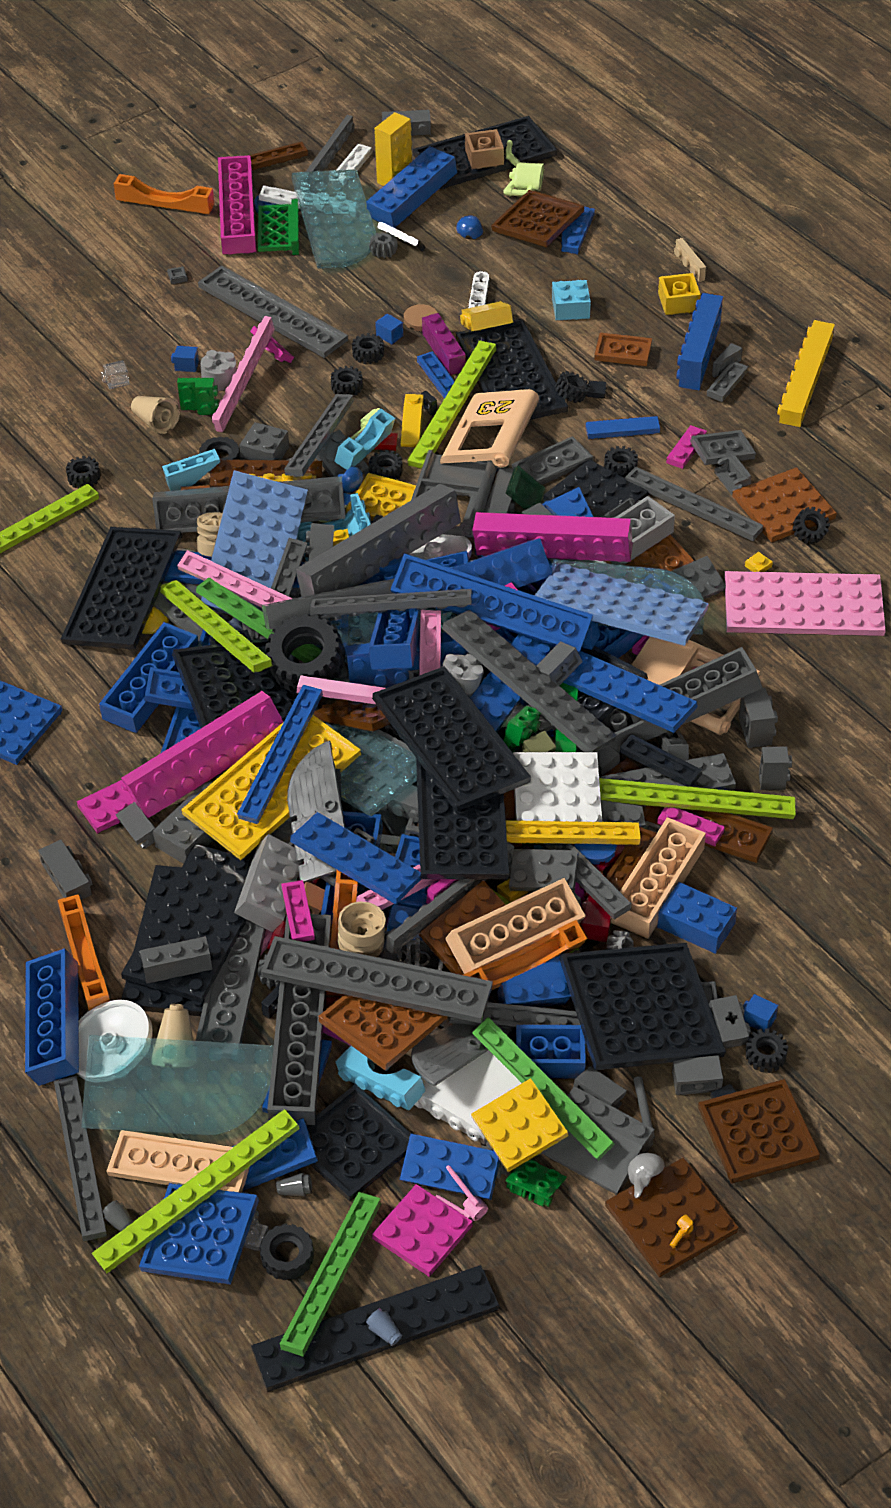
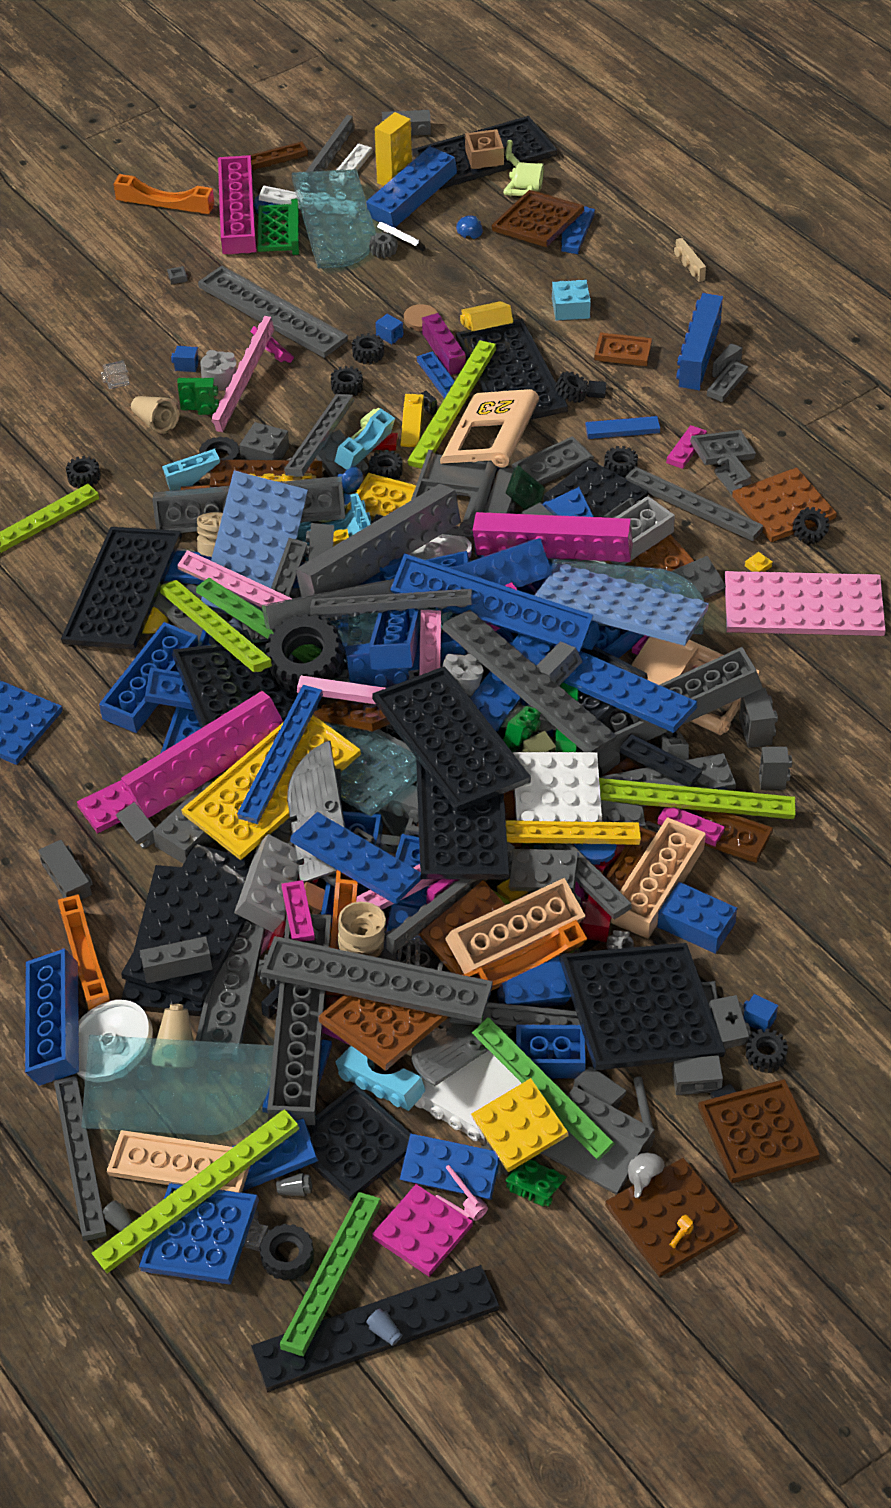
(476, 285): white beam -> none
(678, 293): yellow brick -> none
(806, 373): yellow brick -> none

